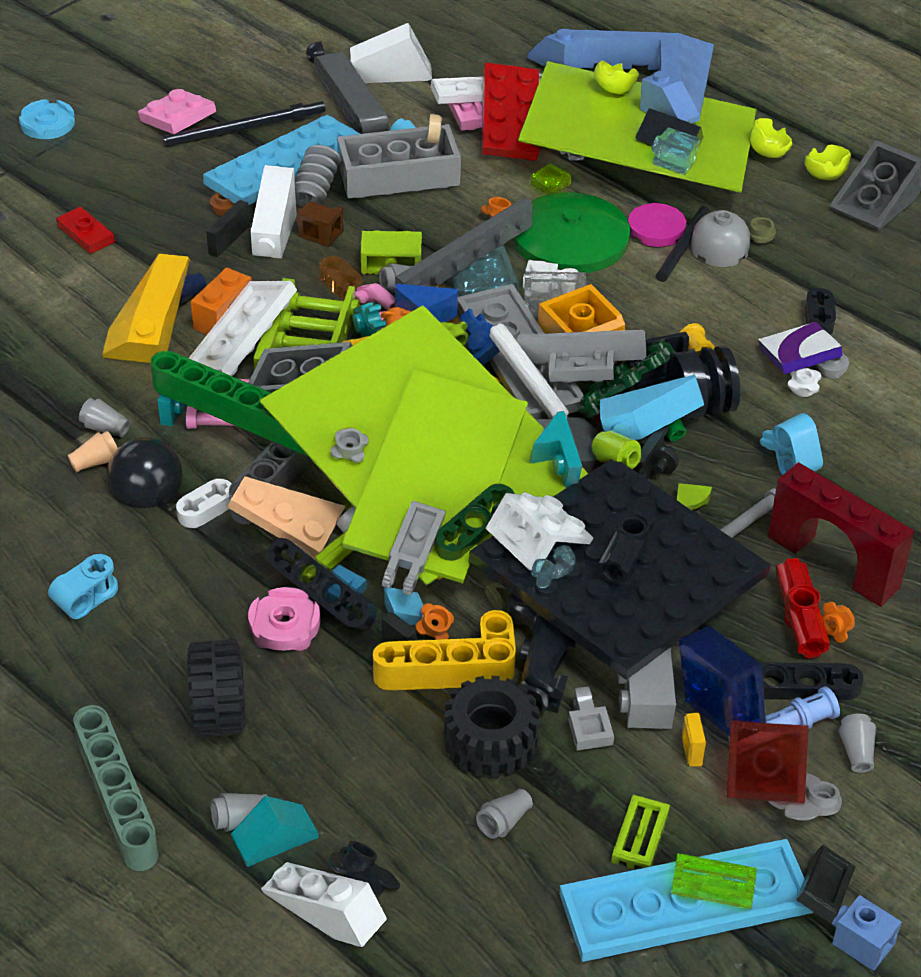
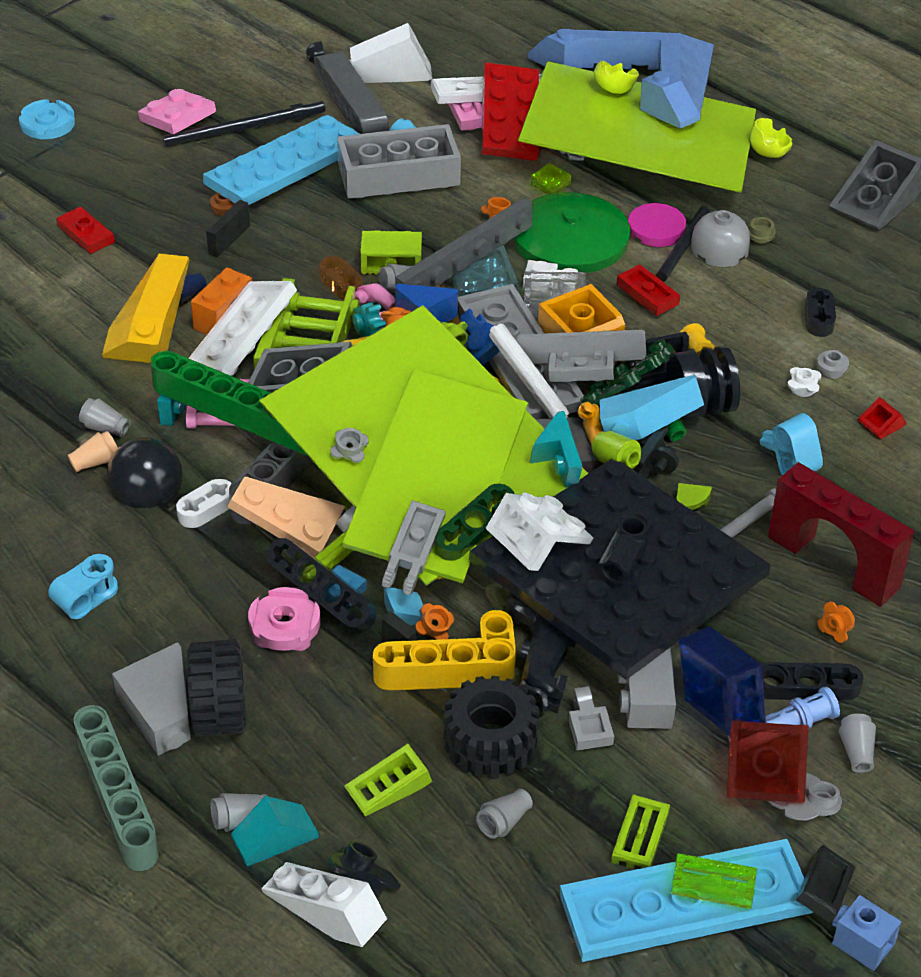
(156, 698): none -> light grey slope
(274, 212): white slope -> none
(315, 174): light grey piece -> none
(320, 223): reddish brown brick -> none
(391, 765): none -> lime slope
(434, 129): tan tile -> none
(546, 570): clear light blue arm -> none
(591, 419): none -> light orange arm
(648, 290): none -> red plate
(657, 122): black panel -> none
(675, 150): clear light blue brick -> none
(693, 739): yellow tile -> none
(800, 347): tile -> none
(802, 608): red piece -> none
(829, 164): neon yellow hair -> none
(882, 419): none -> red slope

